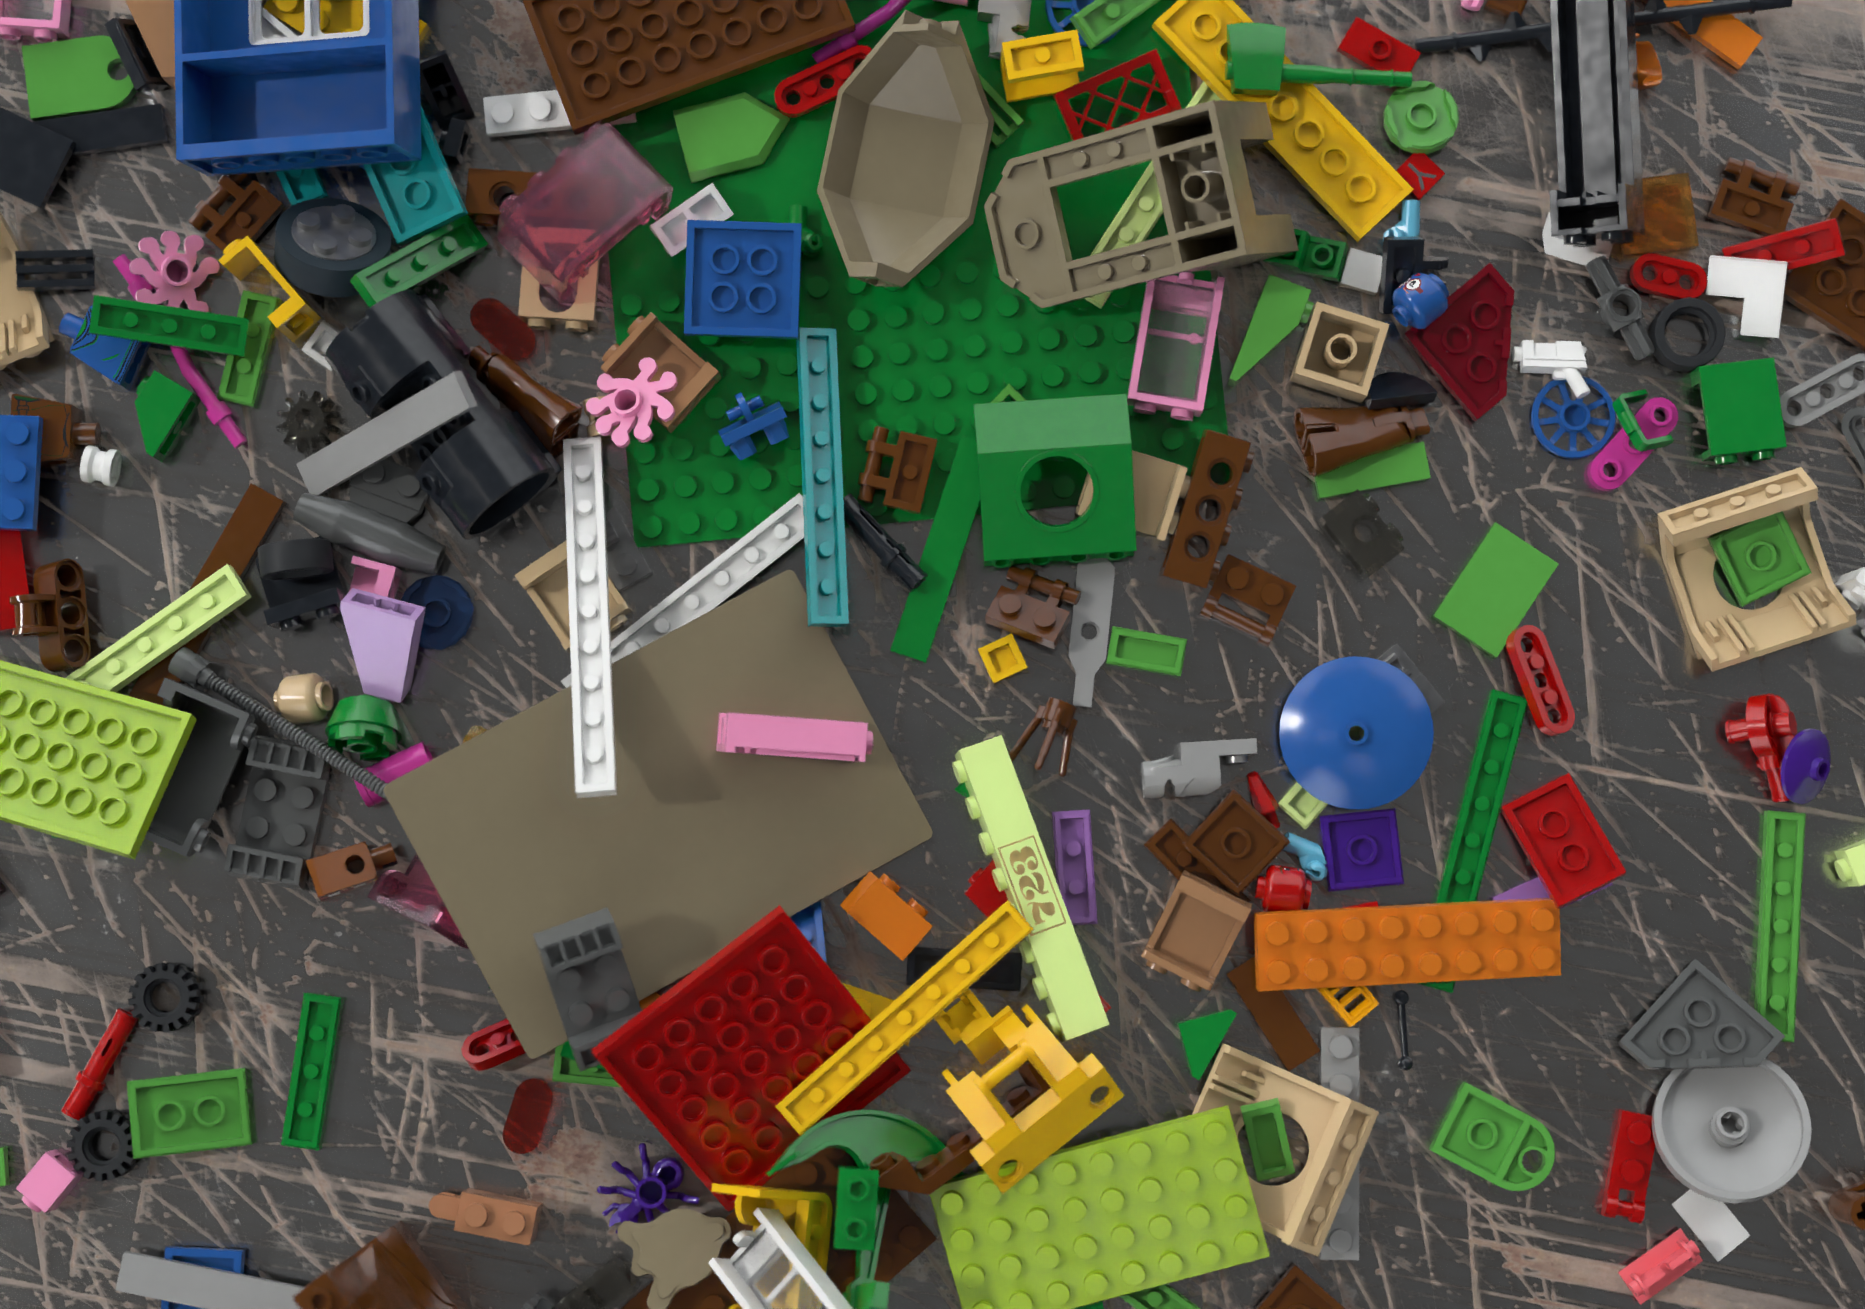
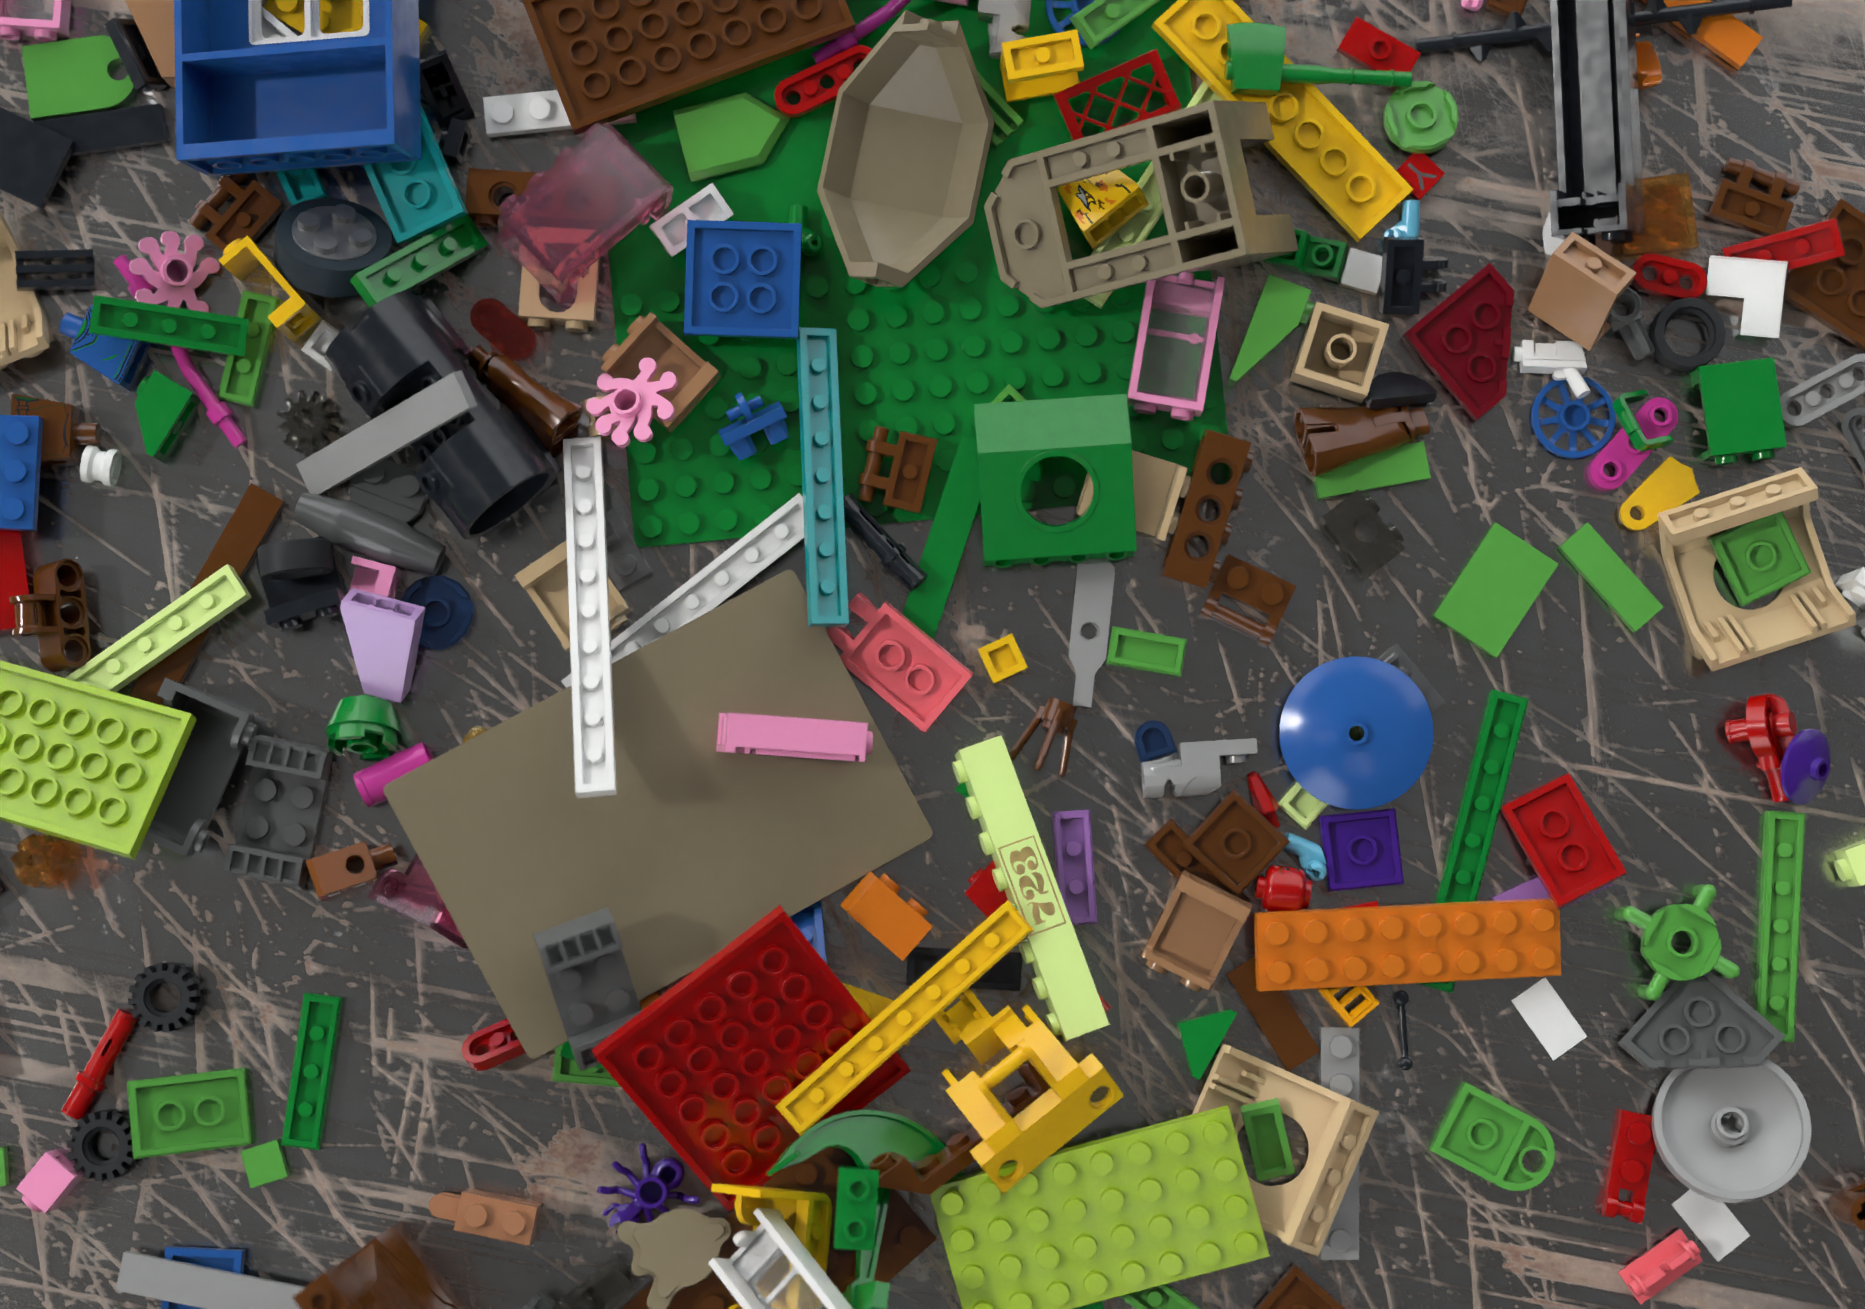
(54, 863): none -> clear orange brick
(196, 671): dark grey hose -> none
(265, 1163): none -> bright green tile
(303, 698): tan head -> none
(528, 1115): clear red tile -> none
(900, 662): none -> coral tile
(1028, 616): reddish brown plate -> none
(1103, 204): none -> yellow torso
(1153, 741): none -> dark blue tile
(1420, 300): blue head -> none
(1549, 1018): none -> white sticker
(1551, 693): red plate -> none
(1580, 290): none -> medium nougat panel
(1610, 577): none -> bright green tile
(1658, 949): none -> bright green plate
(1662, 490): none -> yellow piece

